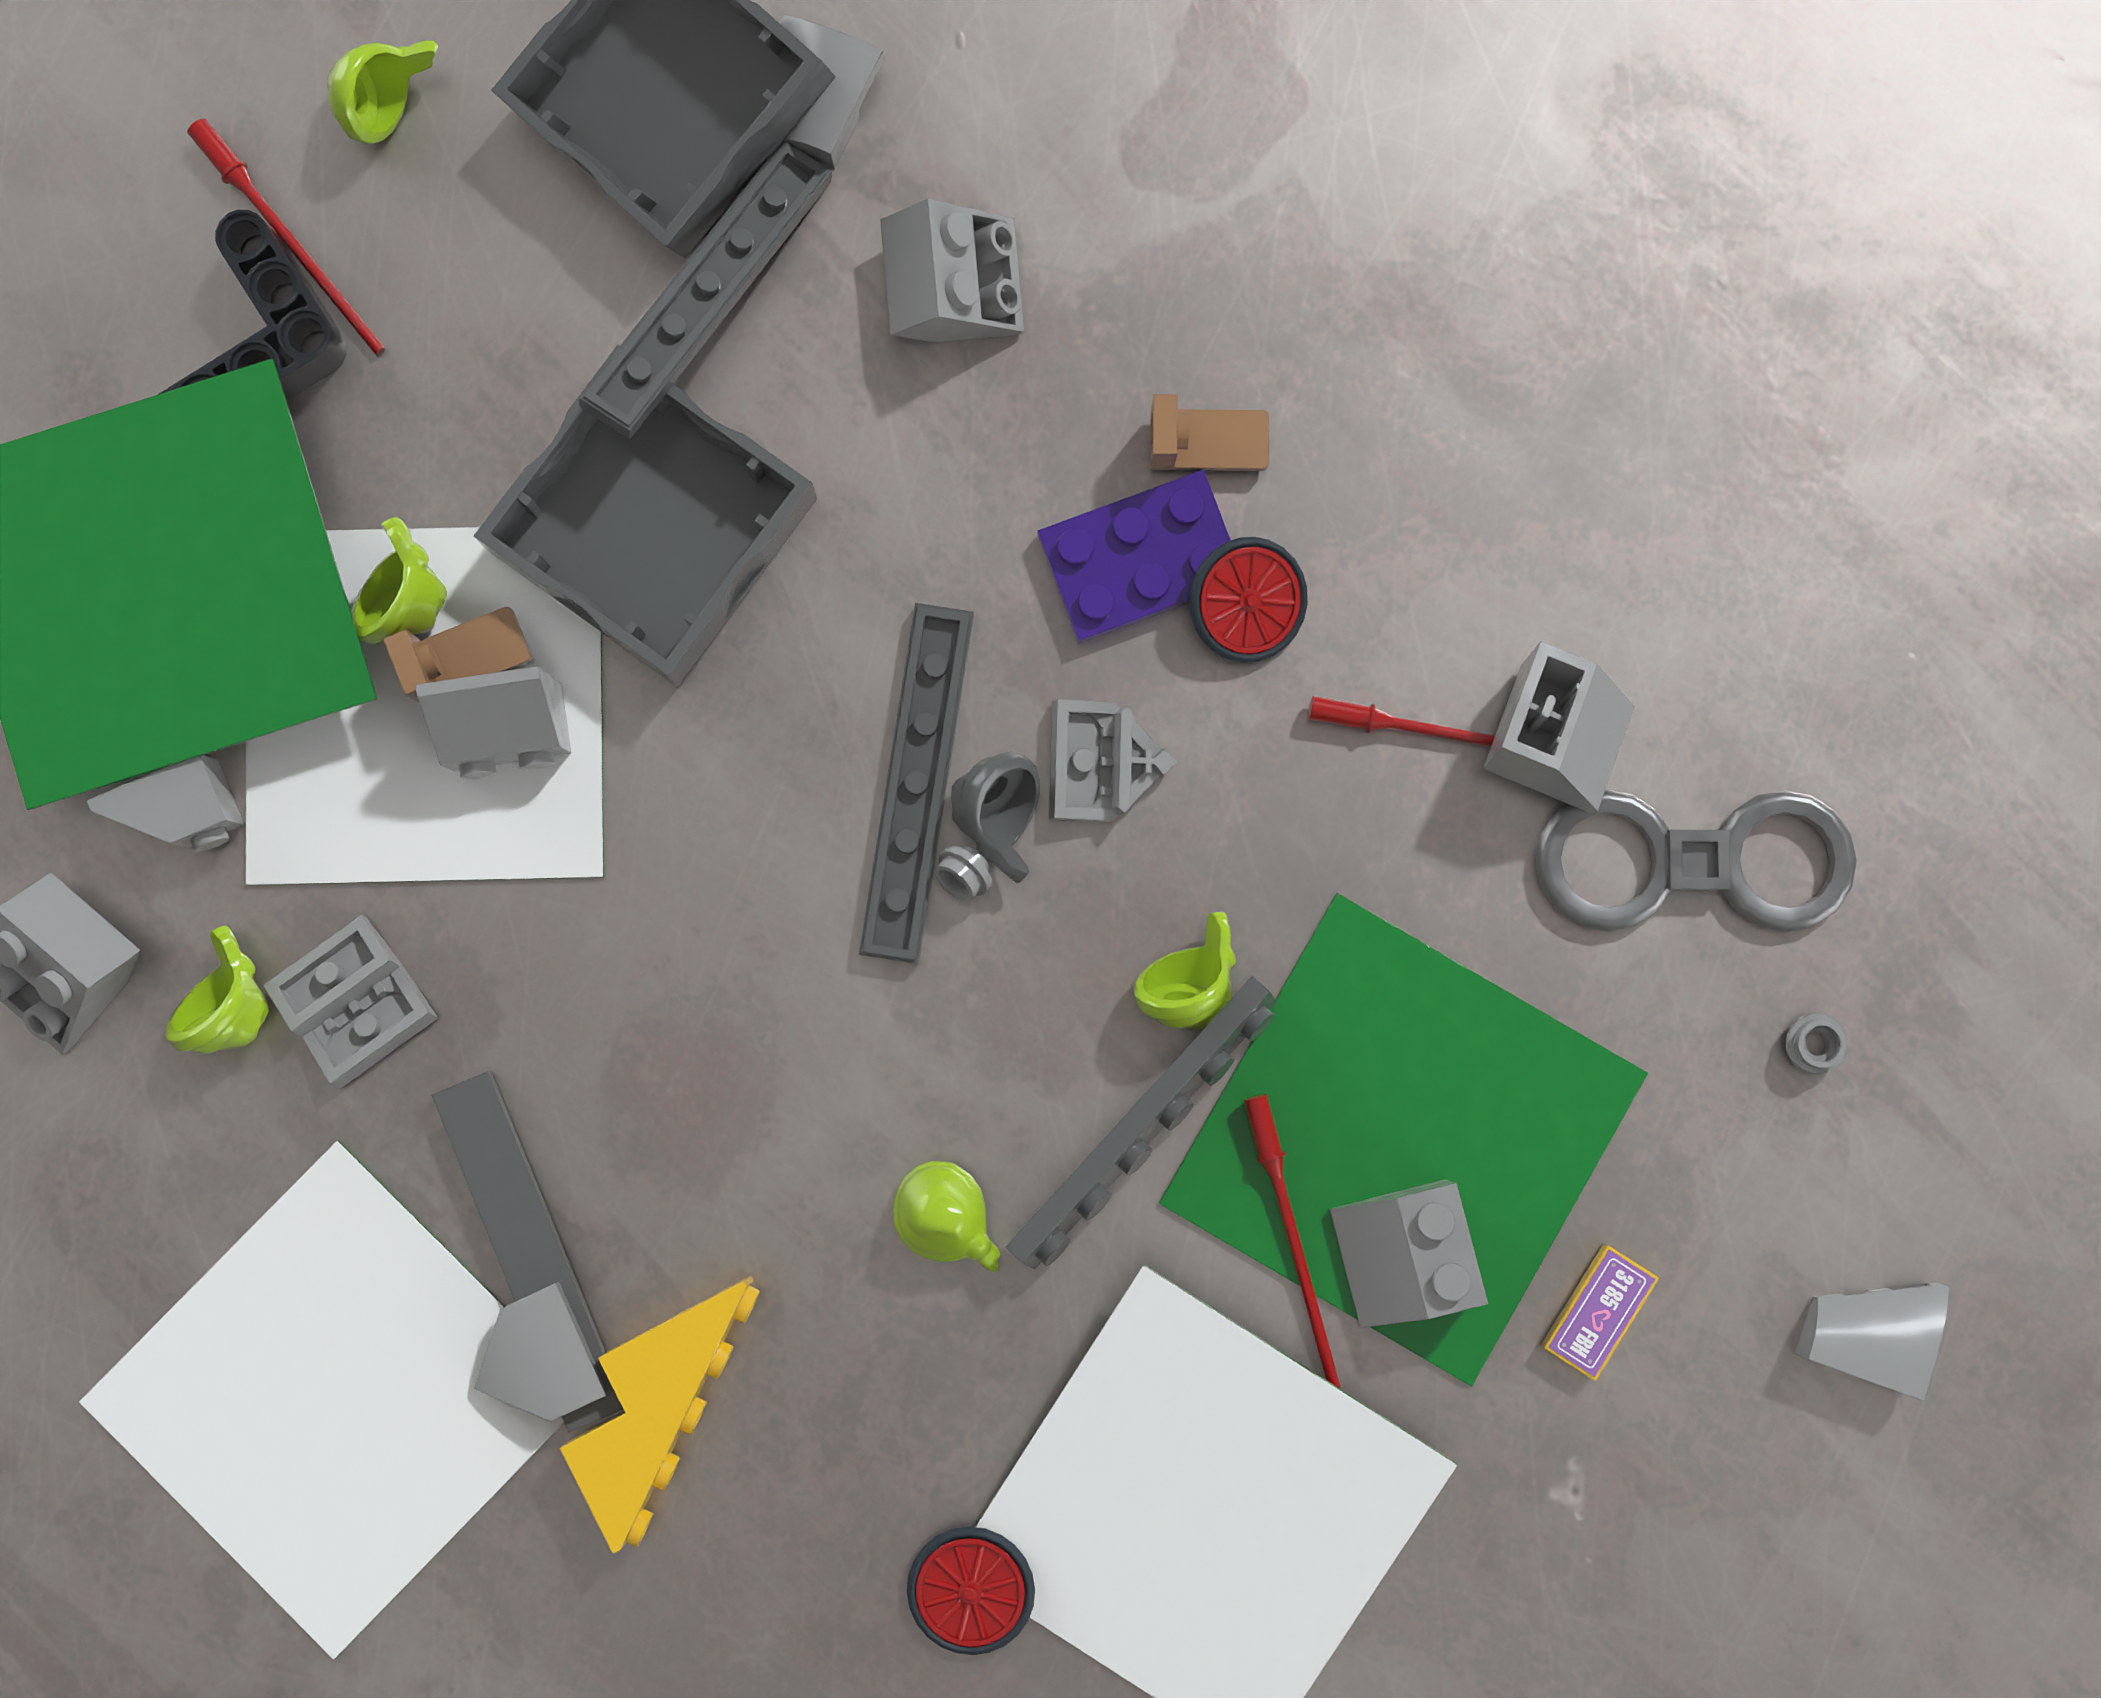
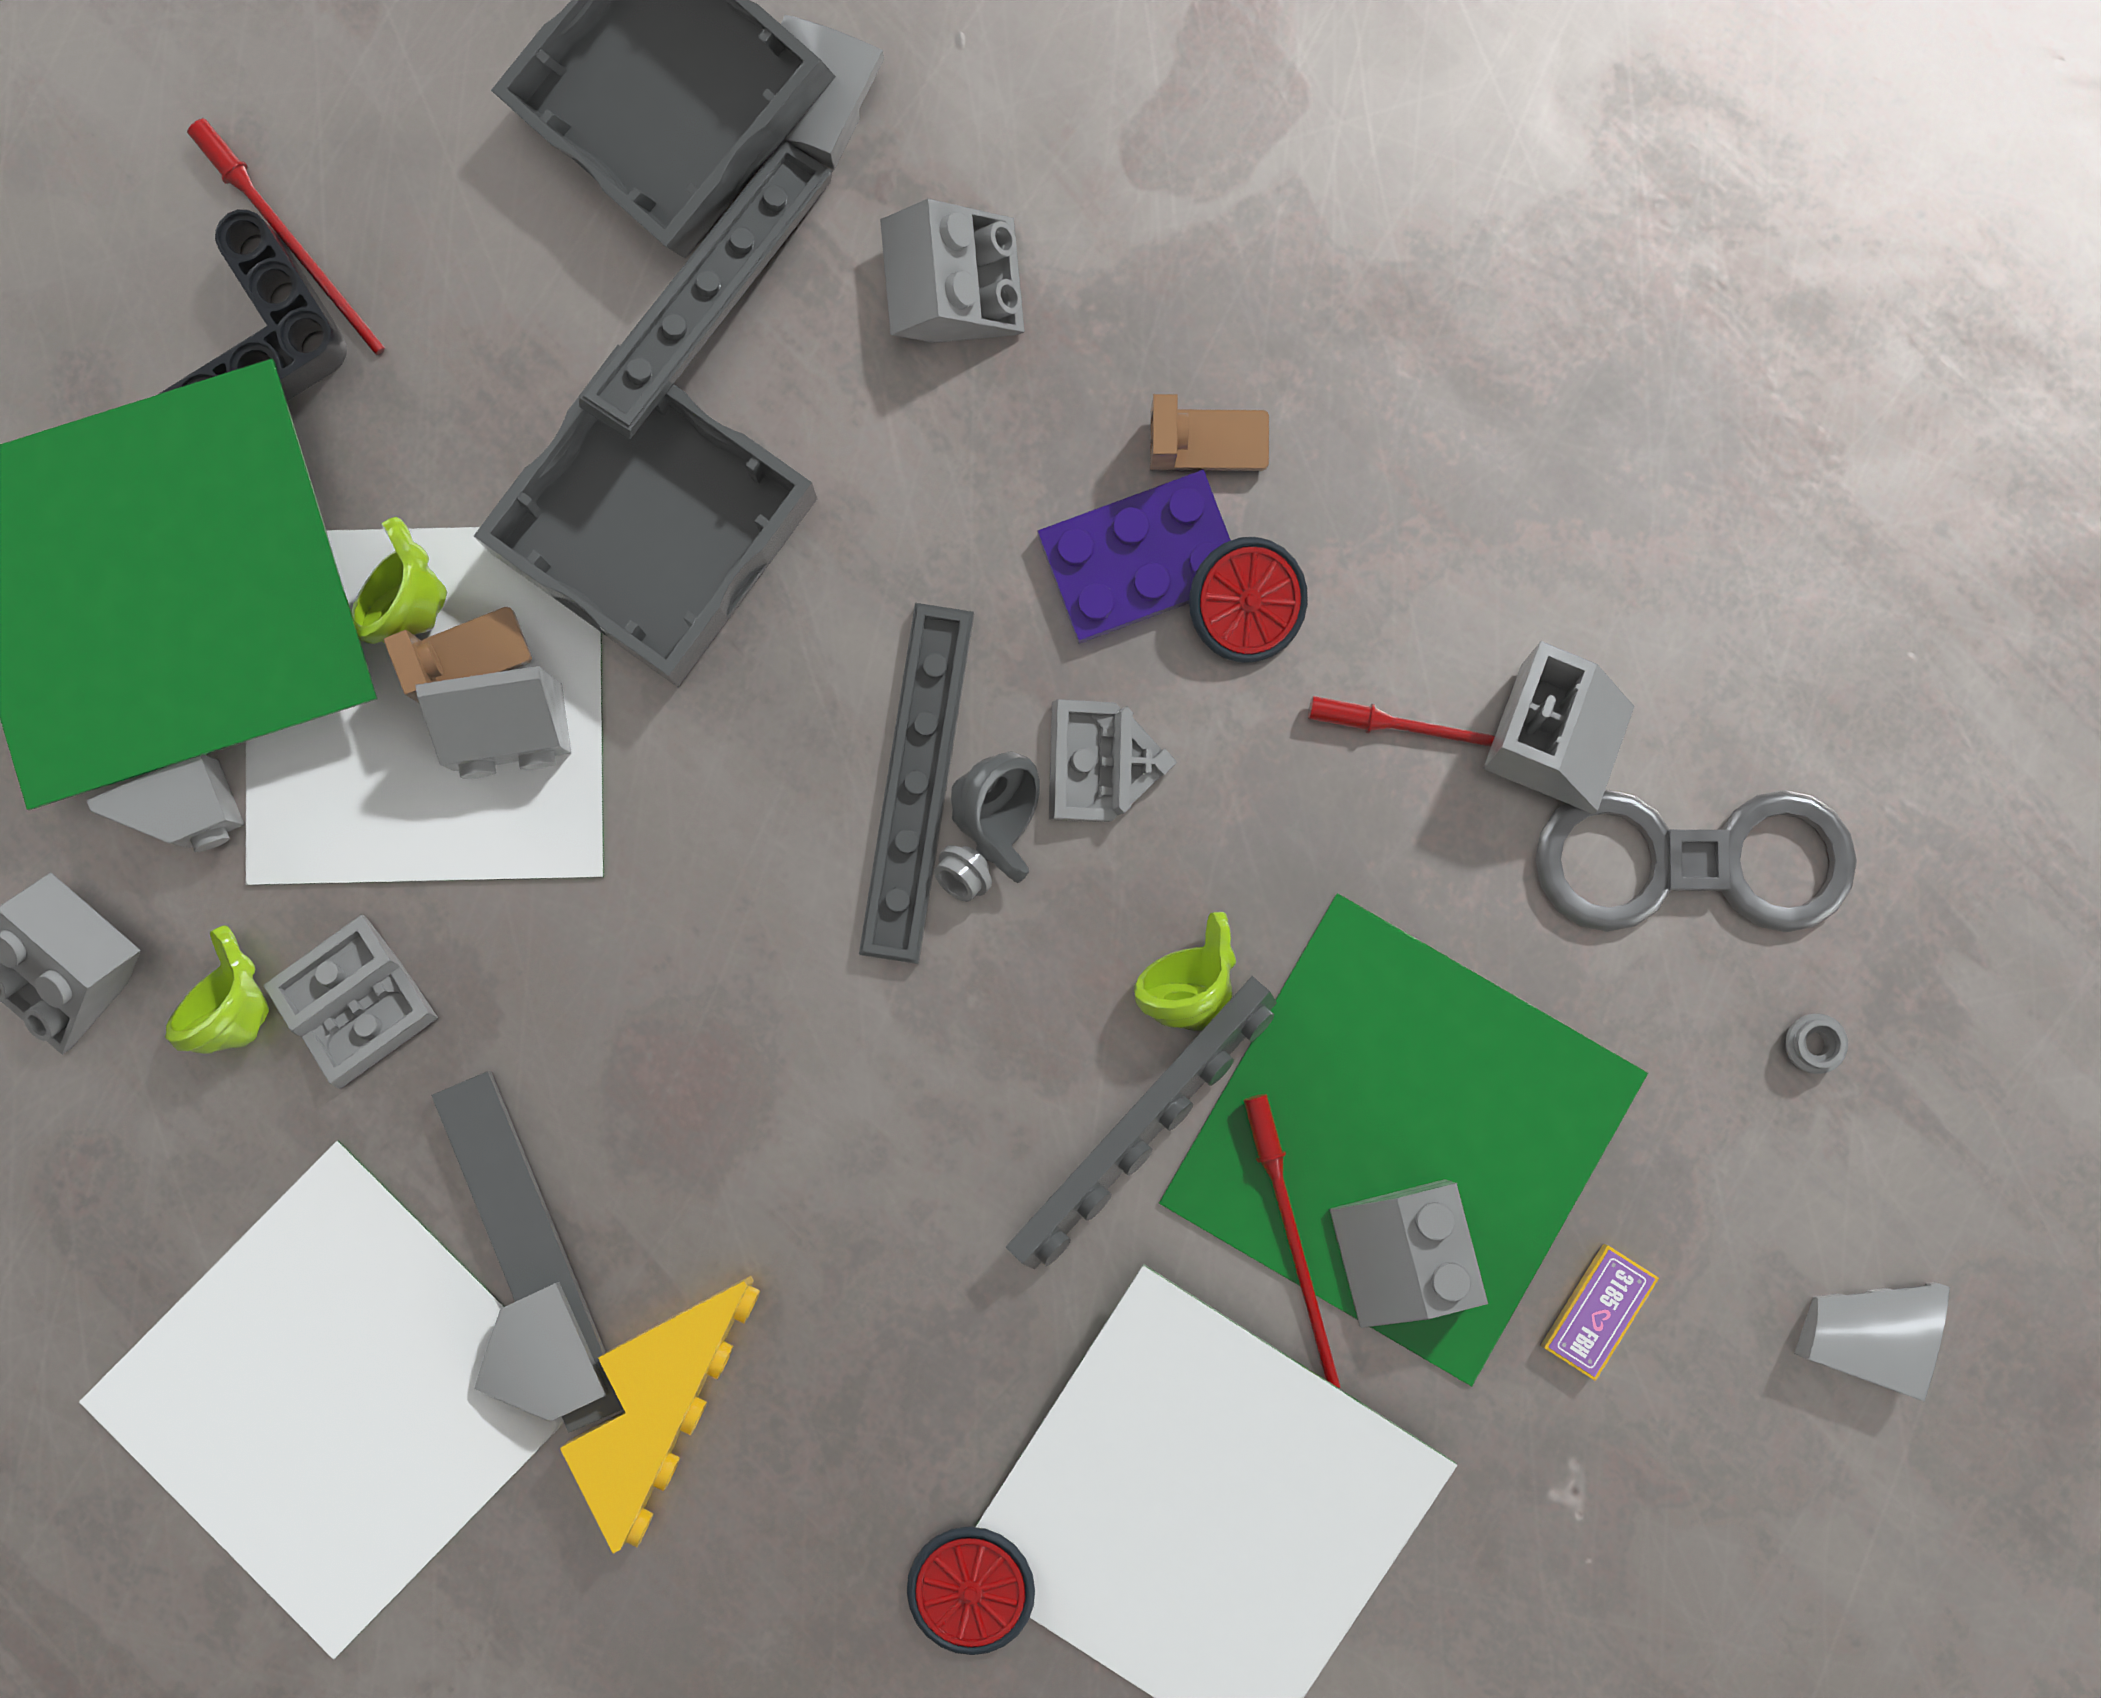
(372, 87): lime hat -> none
(944, 1215): lime hat -> none

